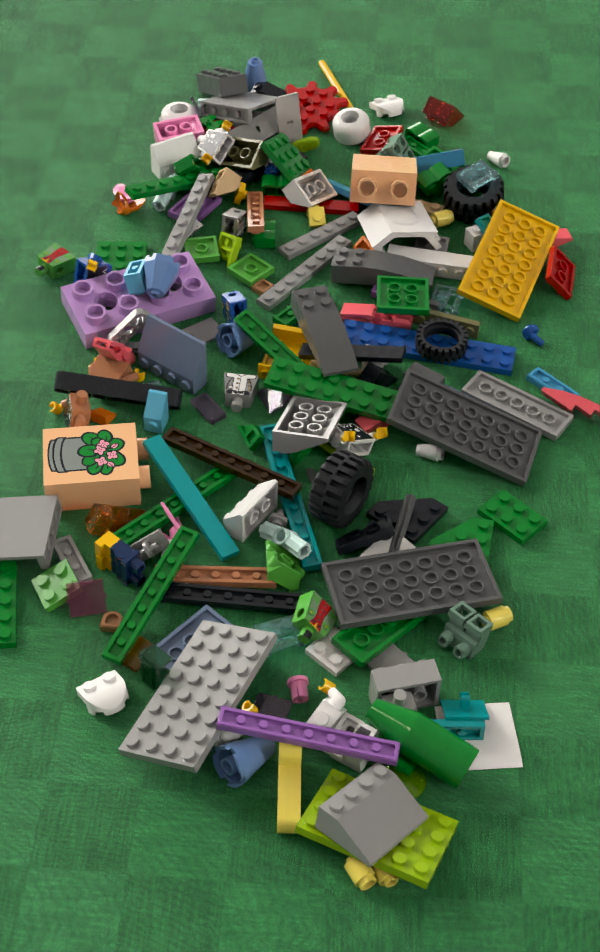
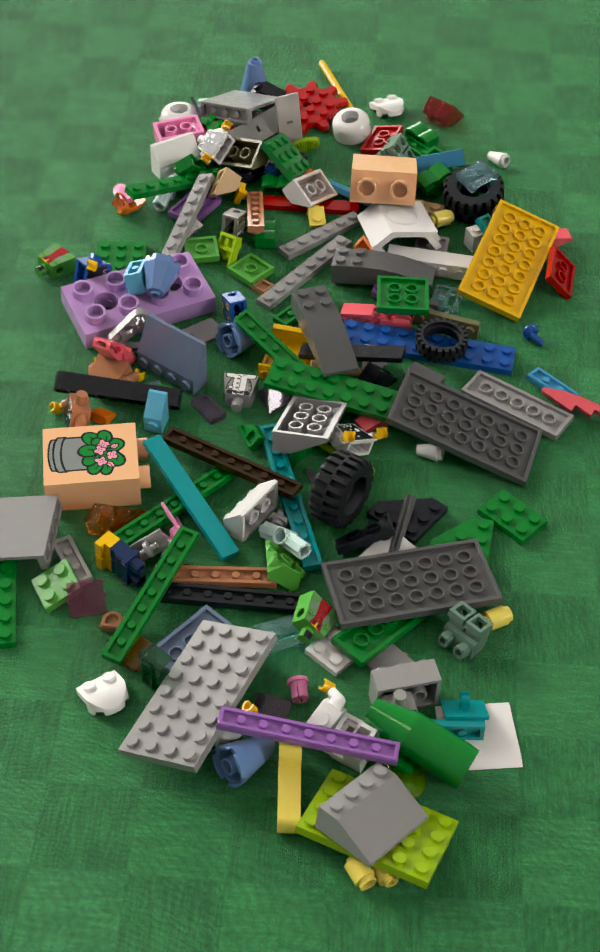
(222, 82): dark grey brick -> none

